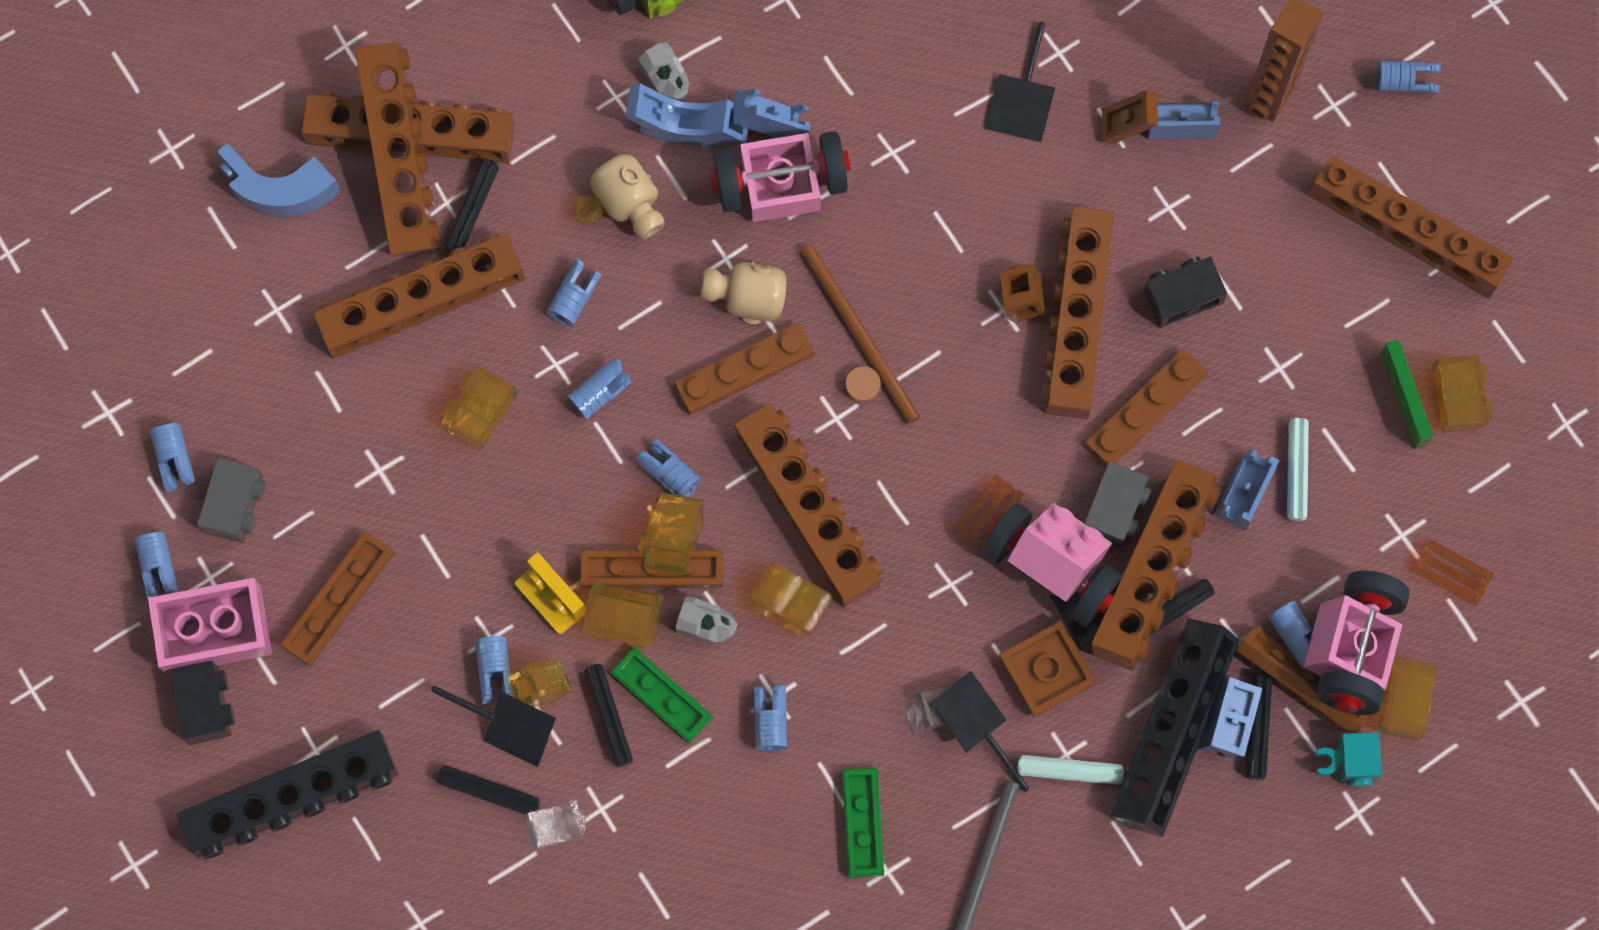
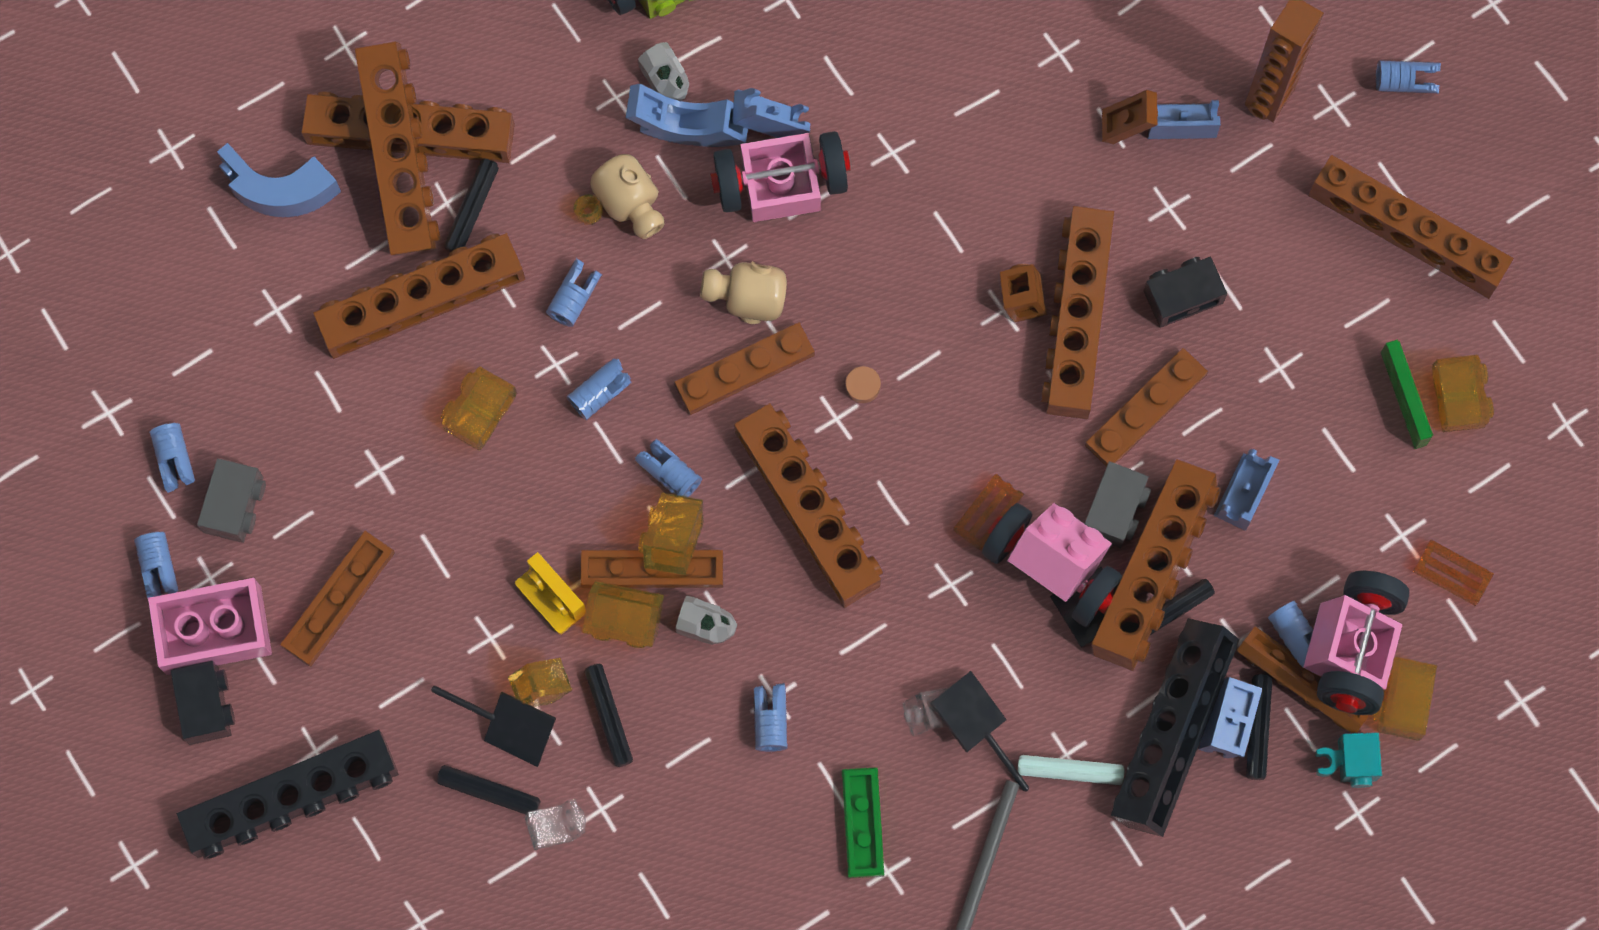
(492, 663): medium blue hinge -> none
(661, 695): green tile -> none
(790, 600): clear yellow brick -> none
(860, 334): dark orange piece -> none
(1019, 104): black piece -> none
(1047, 669): dark orange plate -> none
(1297, 469): light aqua axle -> none

